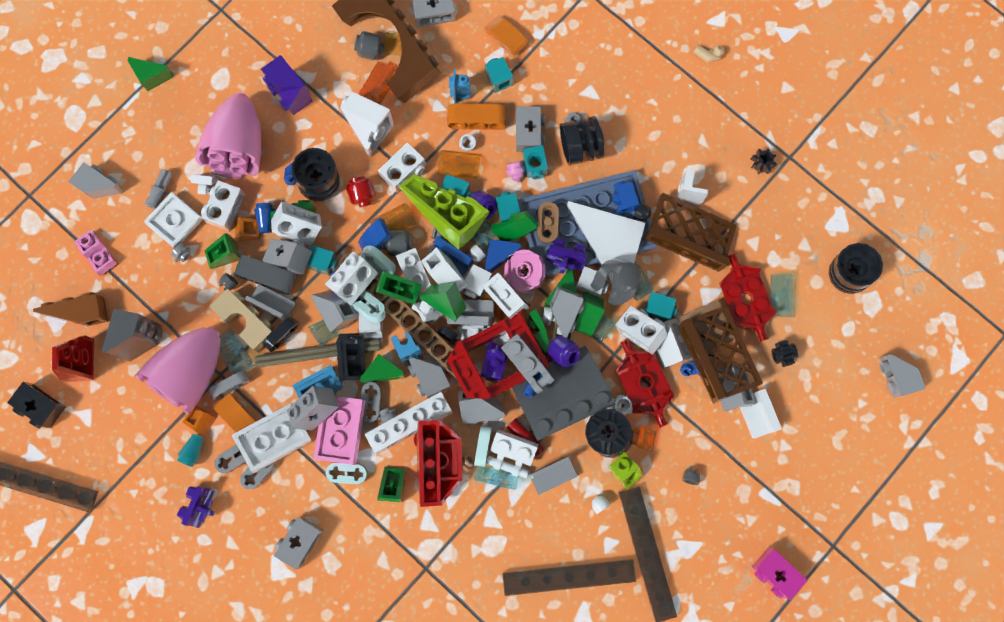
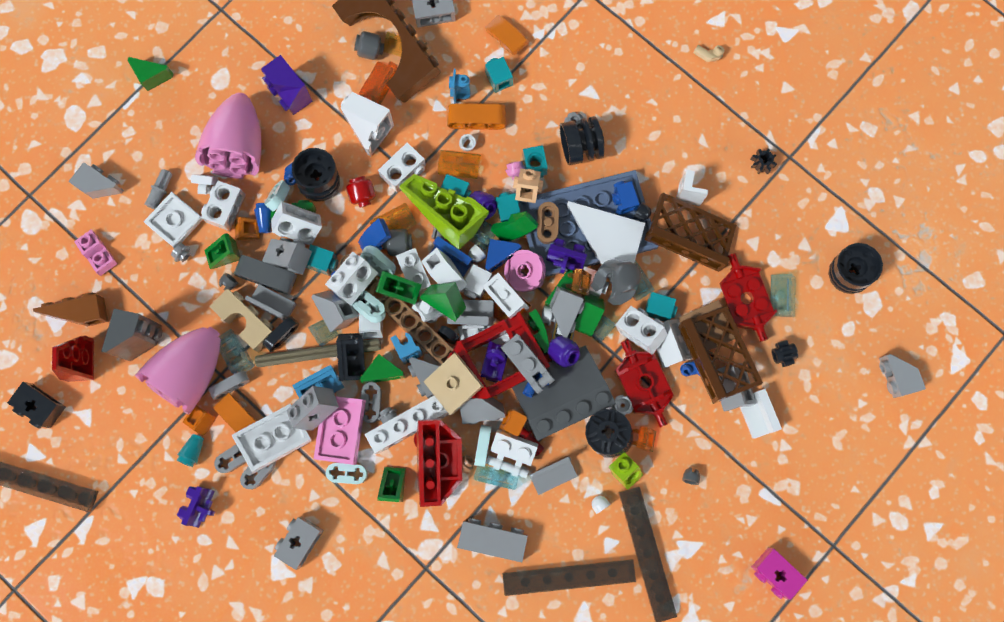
(277, 195): none -> light aqua beam
(453, 383): none -> tan plate
(492, 540): none -> light grey brick
(513, 422): none -> orange slope
(527, 118): light grey brick -> none
(528, 185): none -> light nougat brick
(581, 281): none -> clear orange tile

